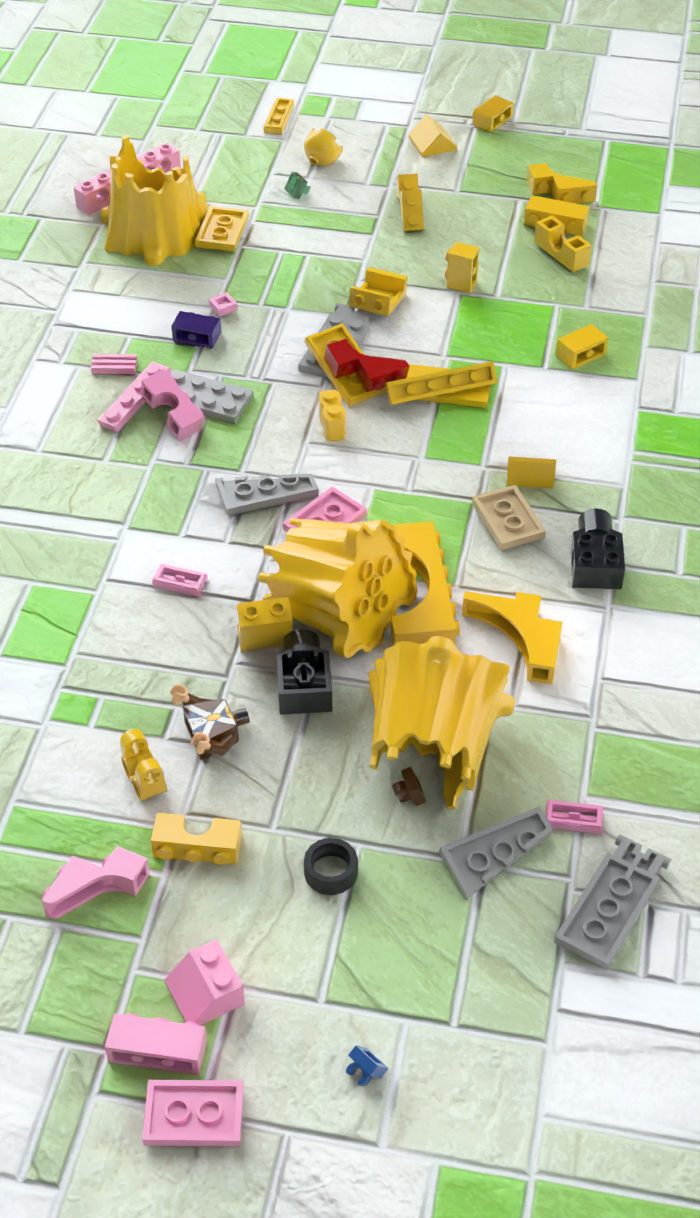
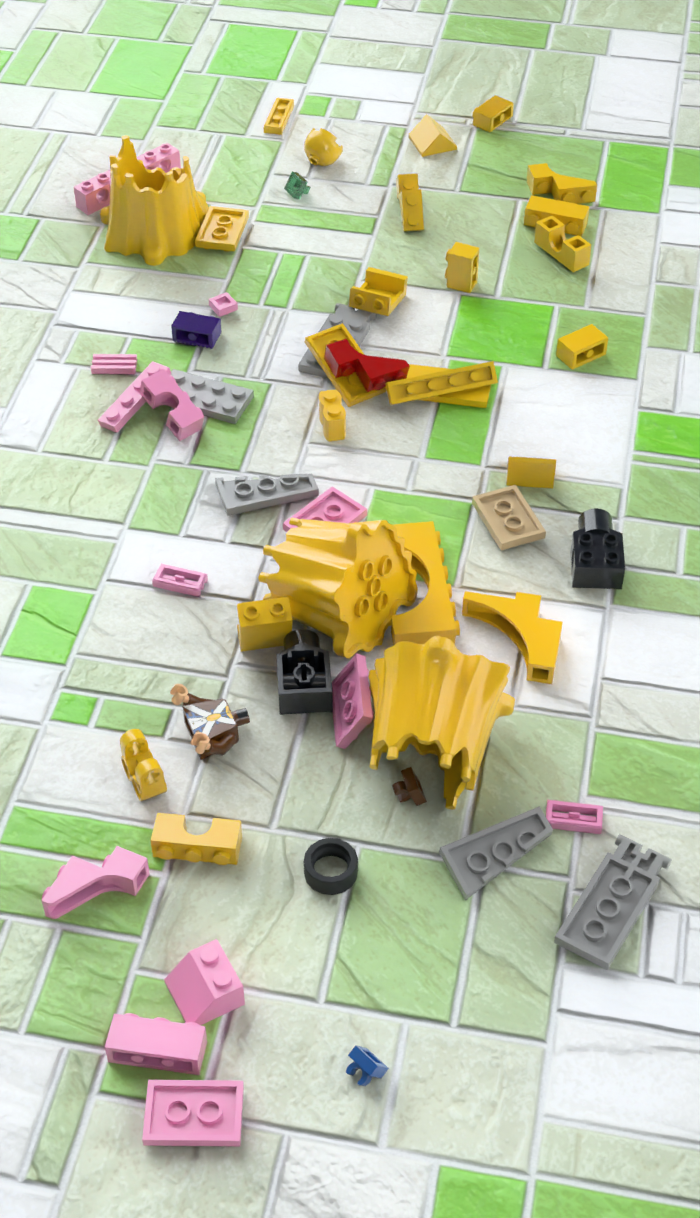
(351, 701): none -> bright pink plate

